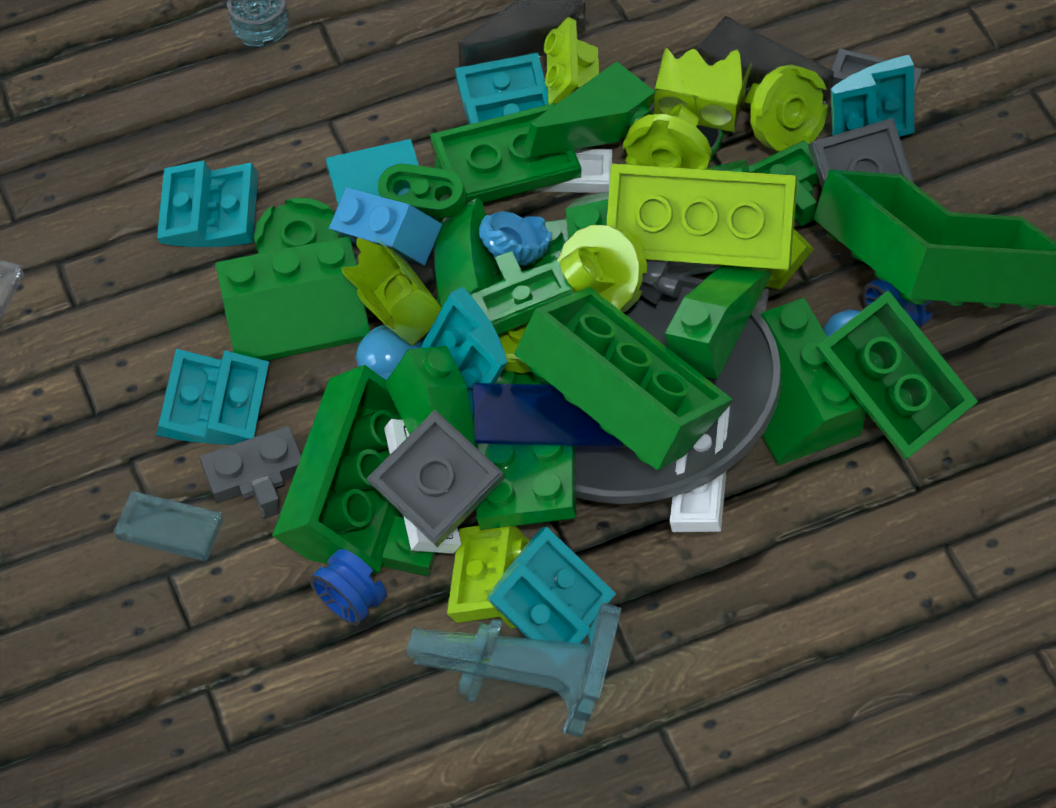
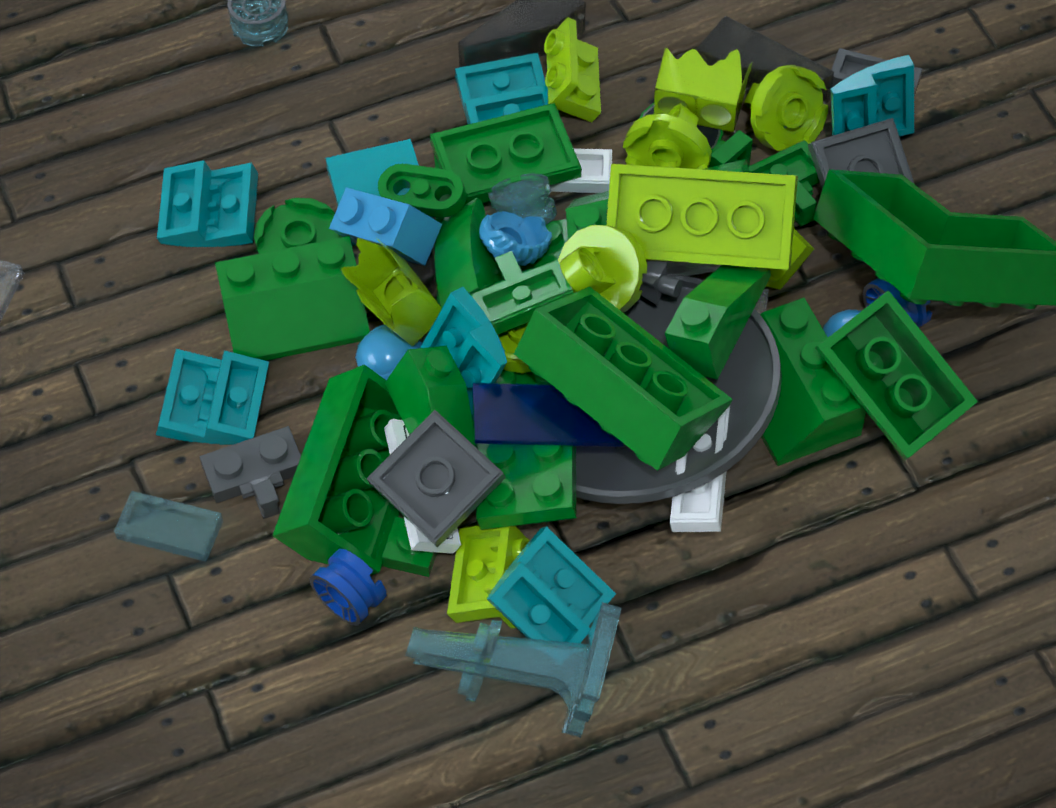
(524, 197): none -> clear light blue wheel
(592, 114): green slope -> none
(734, 149): none -> green plate

